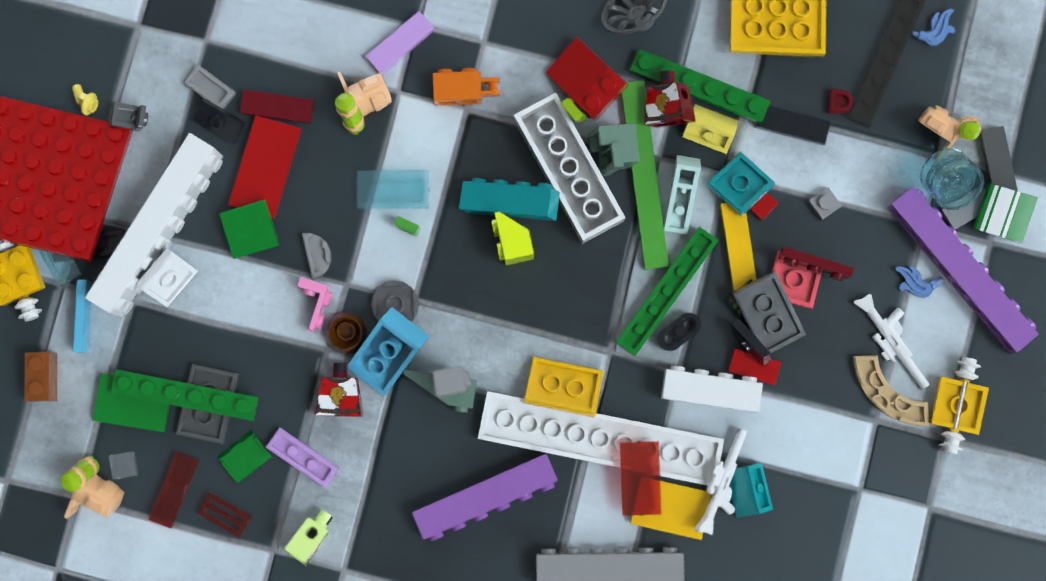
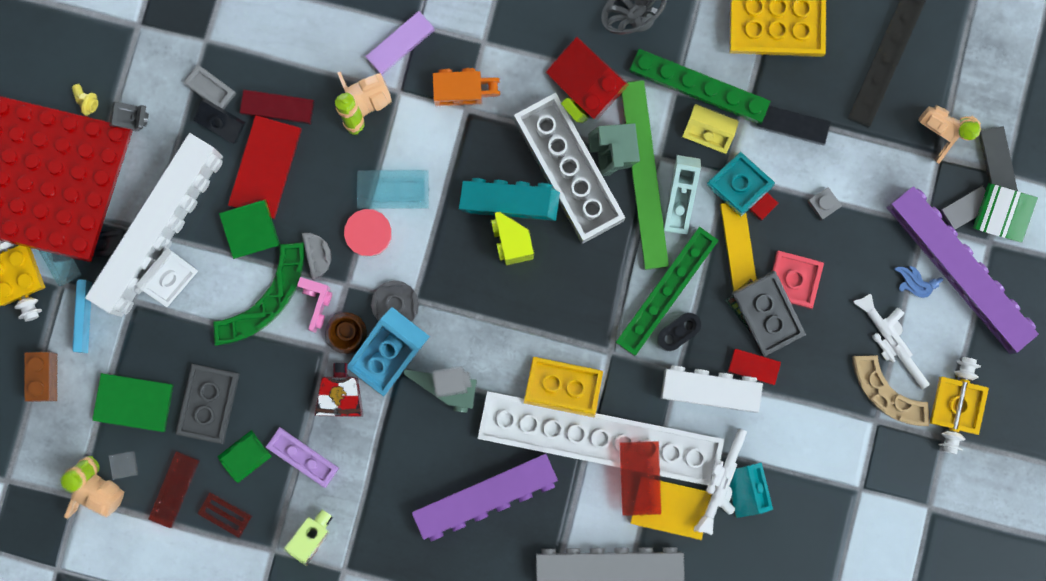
(184, 395): green plate -> none
(270, 304): none -> green tile
(368, 232): none -> coral tile
(407, 226): bright green tile -> none
(668, 103): torso -> none
(750, 342): black plate -> none
(815, 264): dark red plate -> none
(839, 101): dark red tile -> none
(938, 30): medium blue piece -> none
(952, 179): clear light blue wheel -> none

